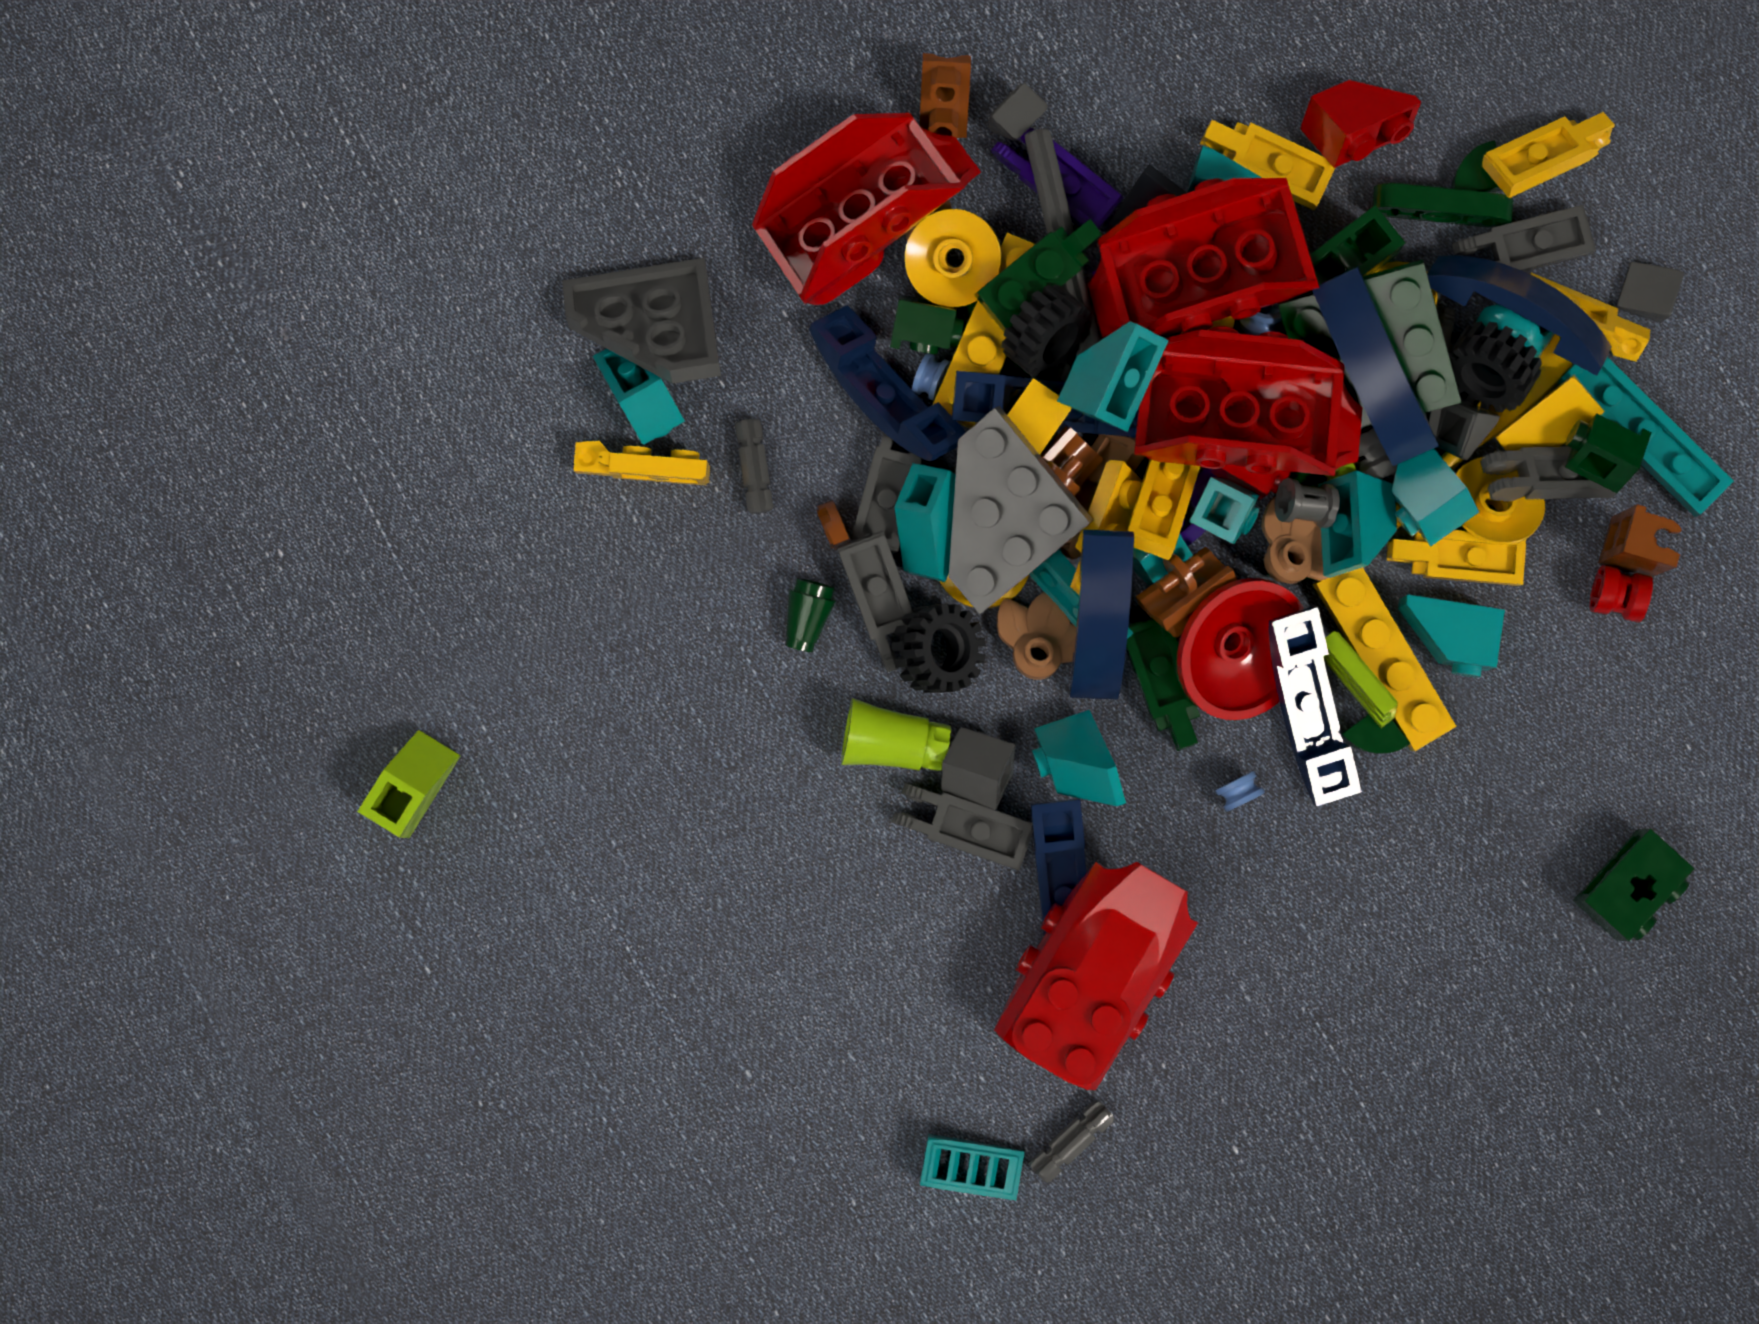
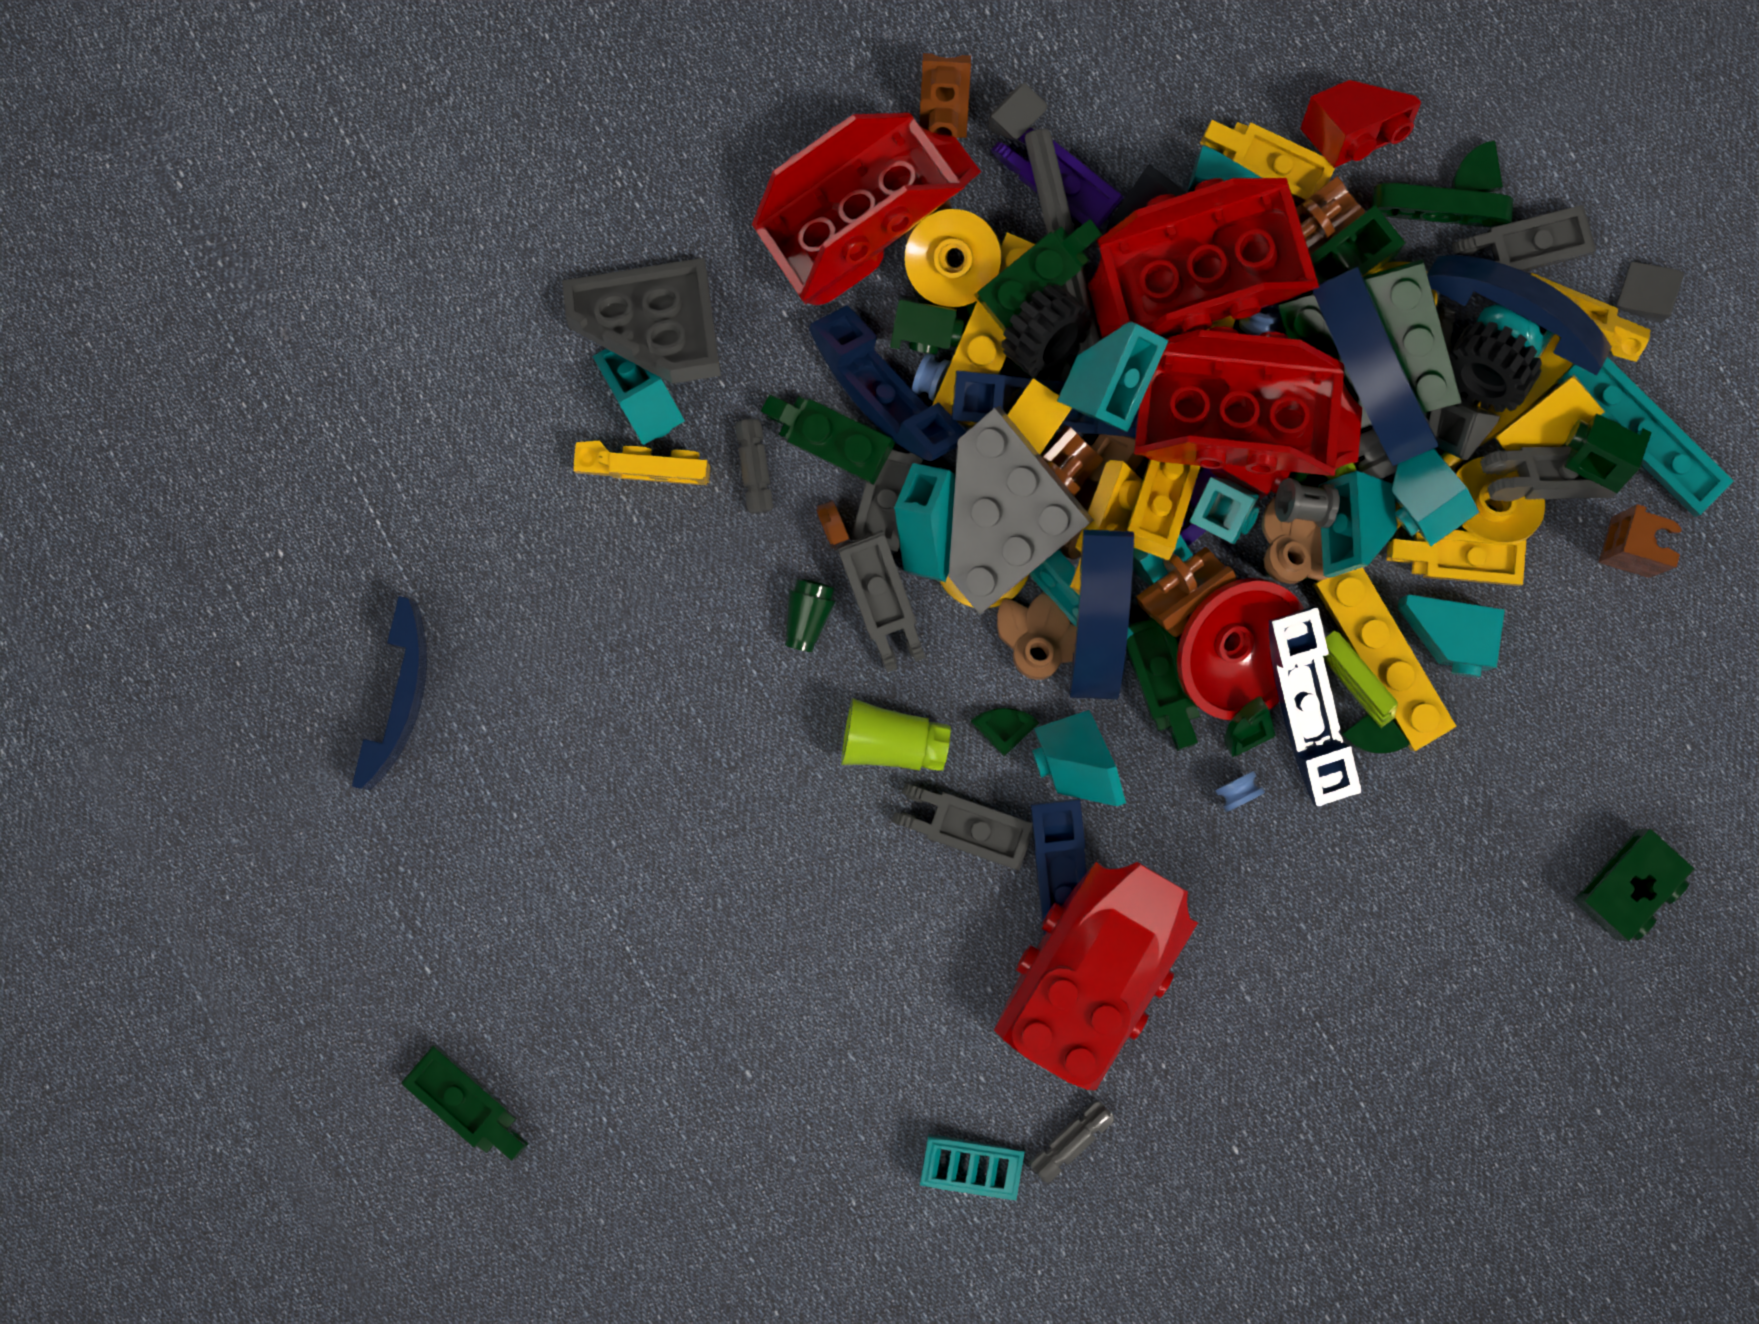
(408, 634): none -> dark blue slope
(409, 785): lime slope -> none
(464, 1104): none -> dark green hinge
(831, 436): none -> dark green hinge
(916, 648): black tyre -> none
(978, 768): dark grey panel -> none
(1004, 727): none -> dark green tile
(1249, 728): none -> dark green tile
(1327, 213): none -> dark orange hips
(1546, 152): yellow hinge -> none
(1621, 593): red wheel -> none

